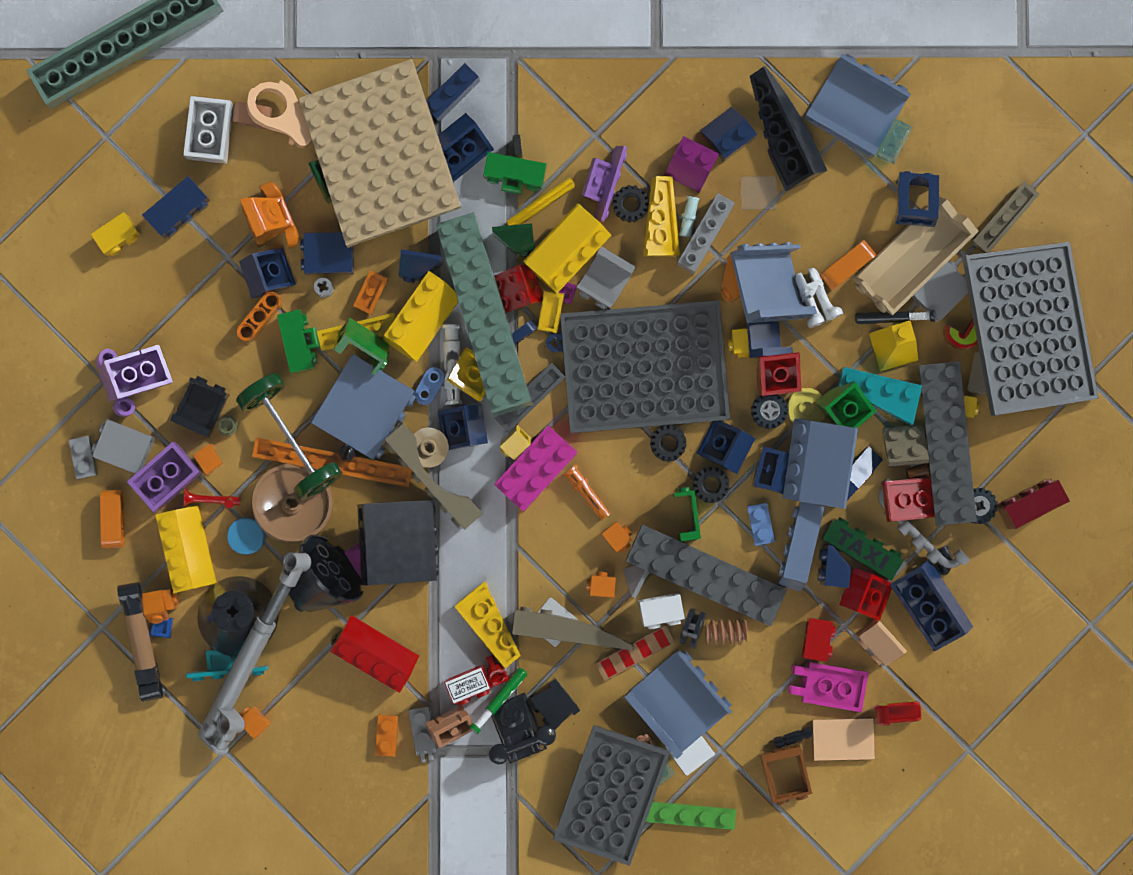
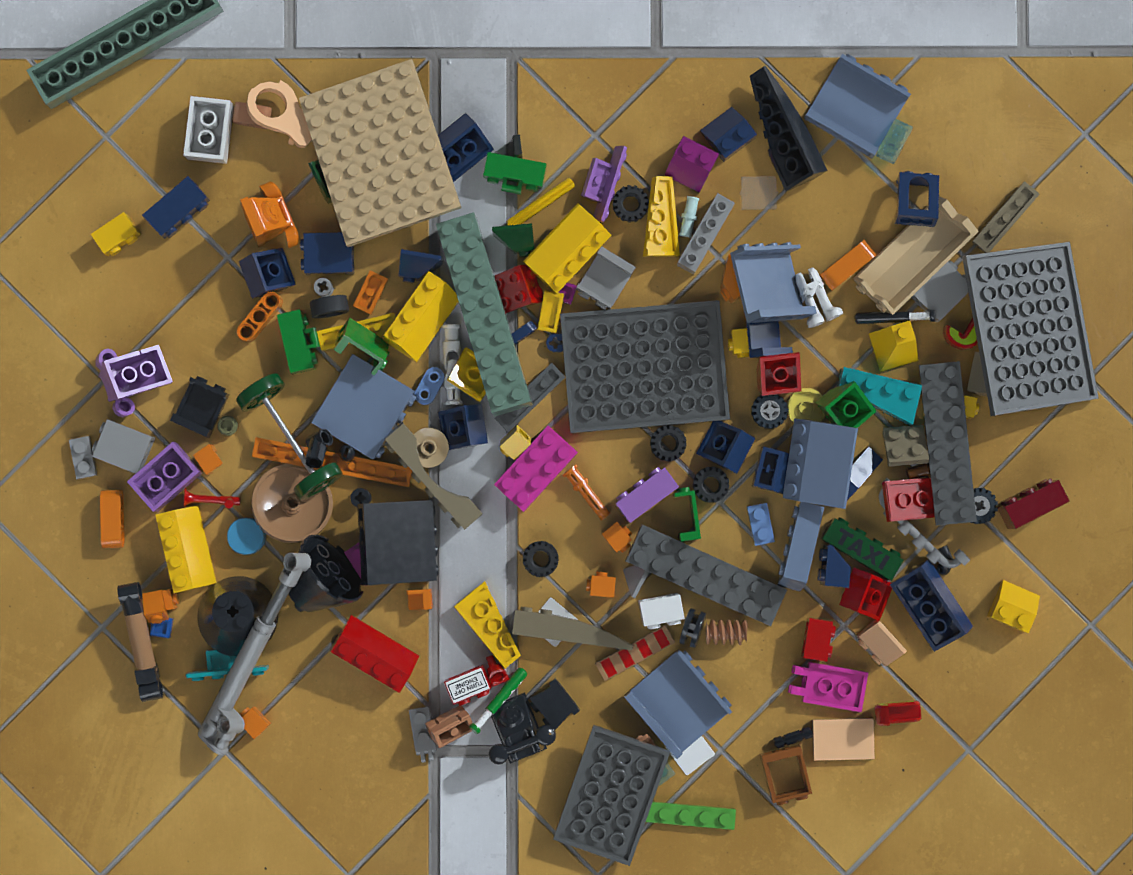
(317, 445): none -> black piece
(329, 306): none -> black tyre
(364, 496): none -> black wheel
(386, 735): orange plate -> none
(420, 599): none -> orange panel
(452, 92): dark blue brick -> none
(528, 559): none -> black tyre
(646, 494): none -> medium lavender brick
(1014, 607): none -> yellow slope

